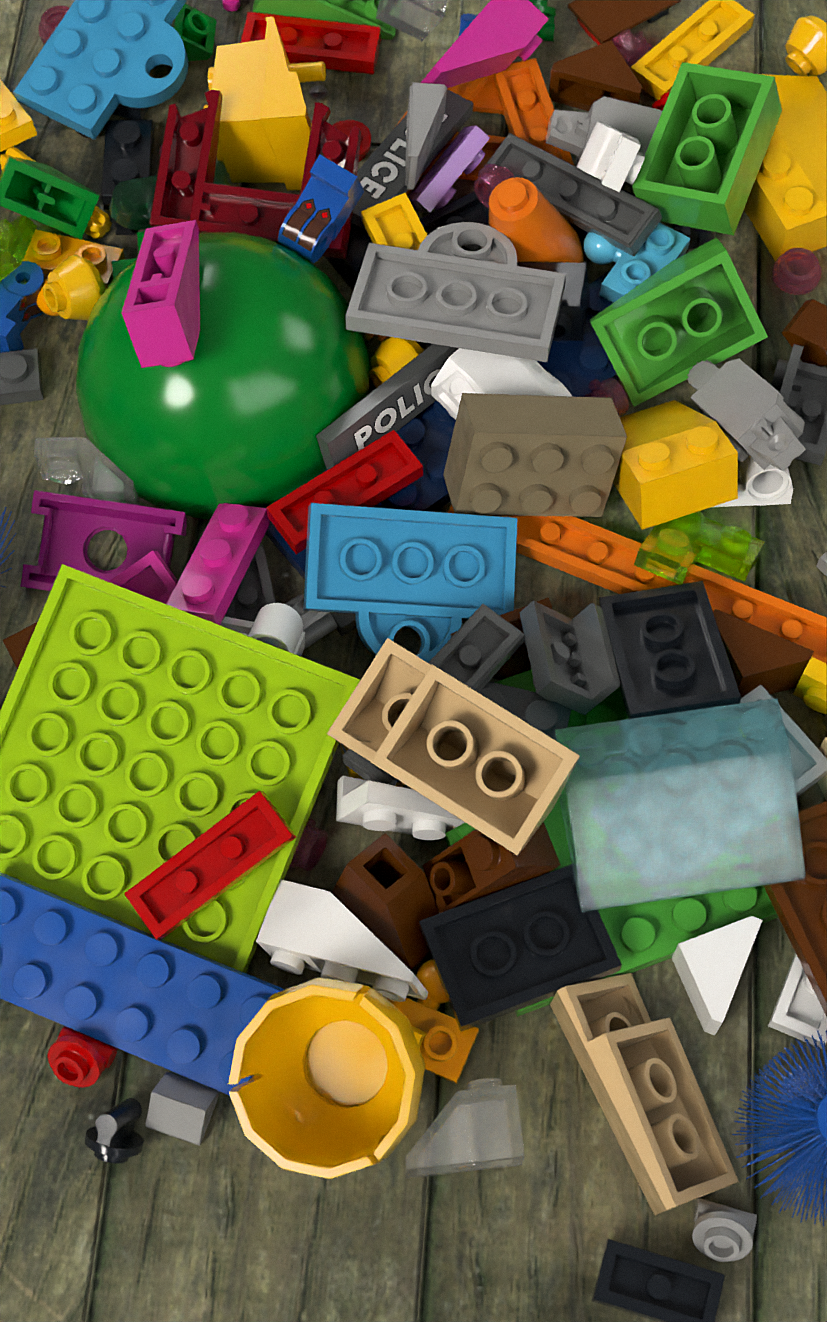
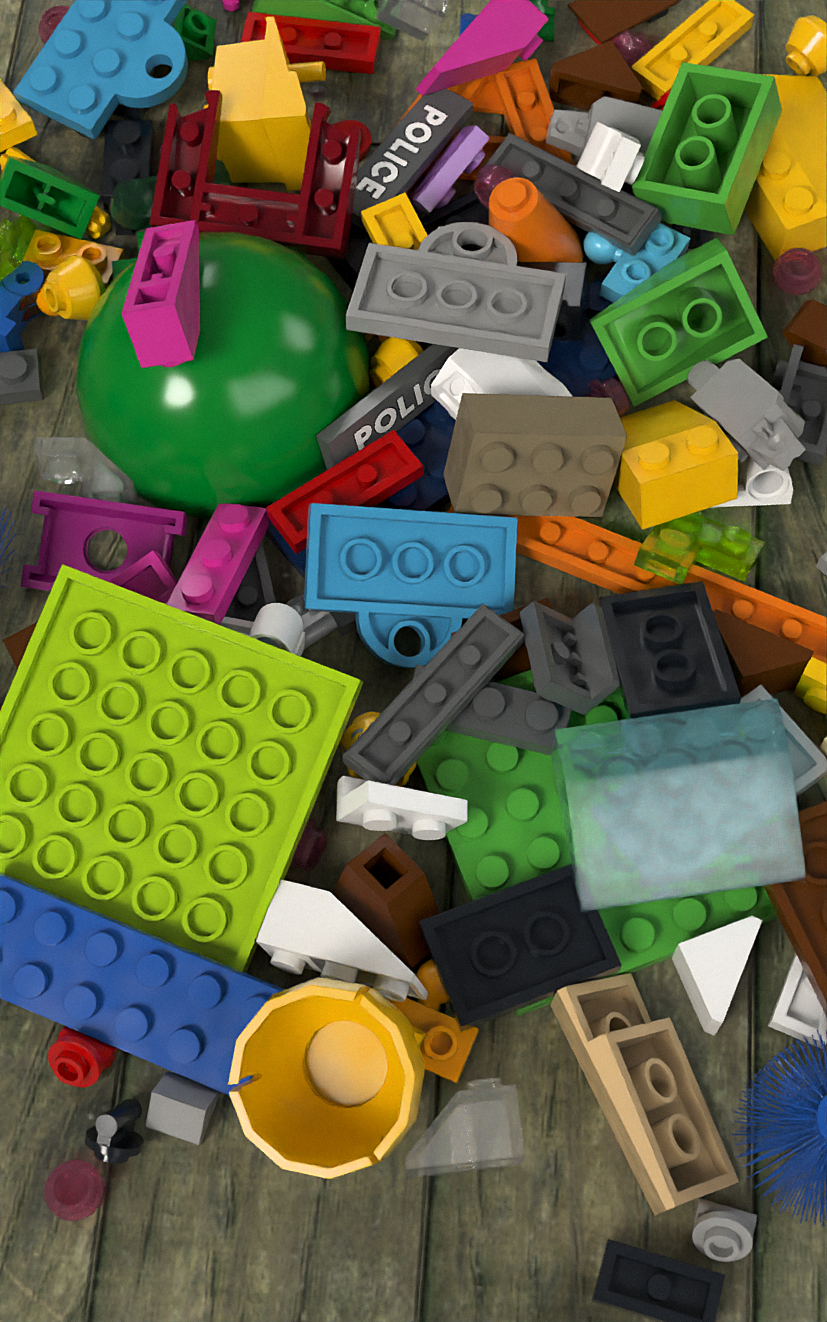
(74, 1190): none -> clear pink plate
(210, 865): red plate -> none
(320, 210): blue leg -> none
(423, 123): light grey slope -> none
(454, 746): tan slope -> none
(483, 867): reddish brown slope -> none

